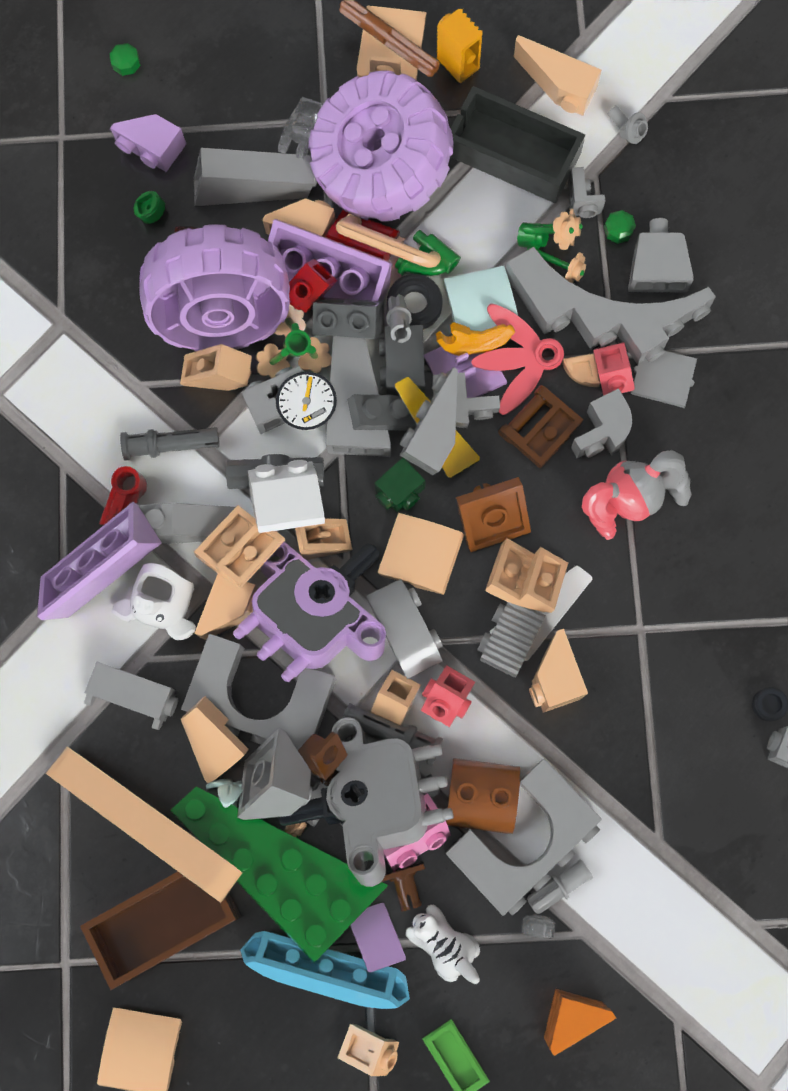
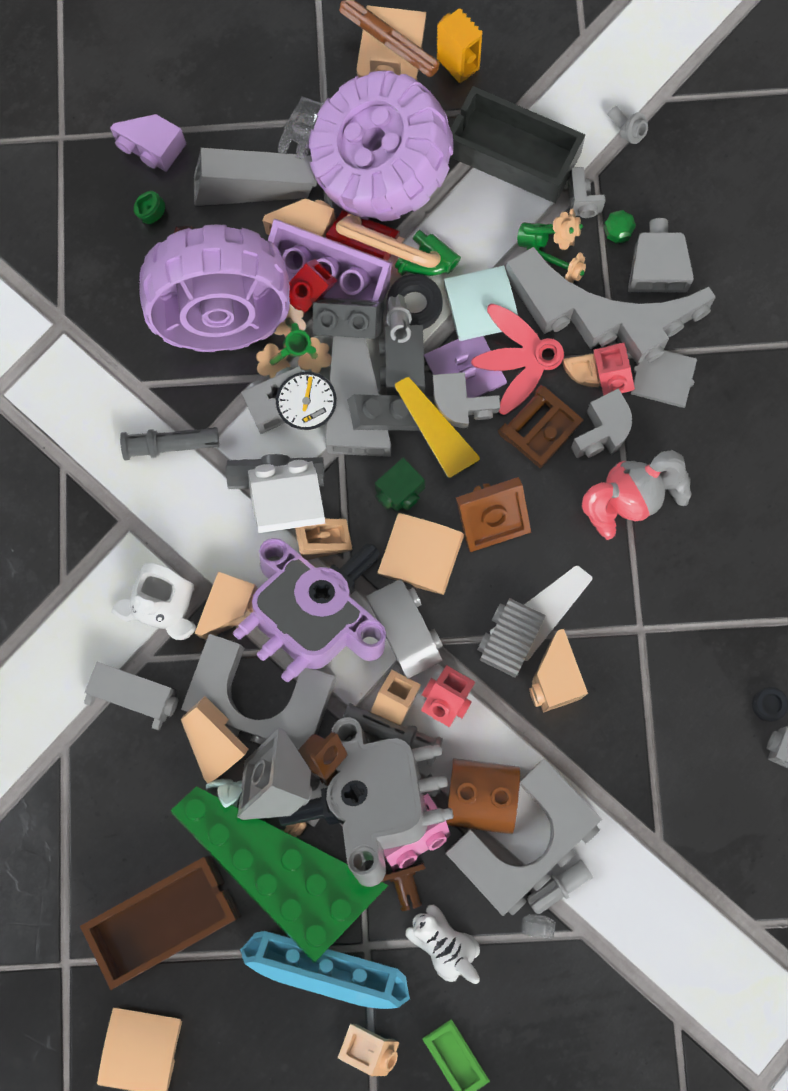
(96, 563): lavender slope -> none
(121, 498): red piece -> none
(124, 59): green tile -> none
(145, 824): light nougat beam -> none
(184, 521): light grey slope -> none
(216, 368): light nougat slope -> none
(237, 547): light nougat slope -> none
(377, 938): lavender sticker -> none
(436, 430): light grey slope -> none
(472, 341): light orange piece -> none
(527, 577): light nougat slope -> none
(561, 77): light nougat slope -> none
(573, 1019): orange slope -> none

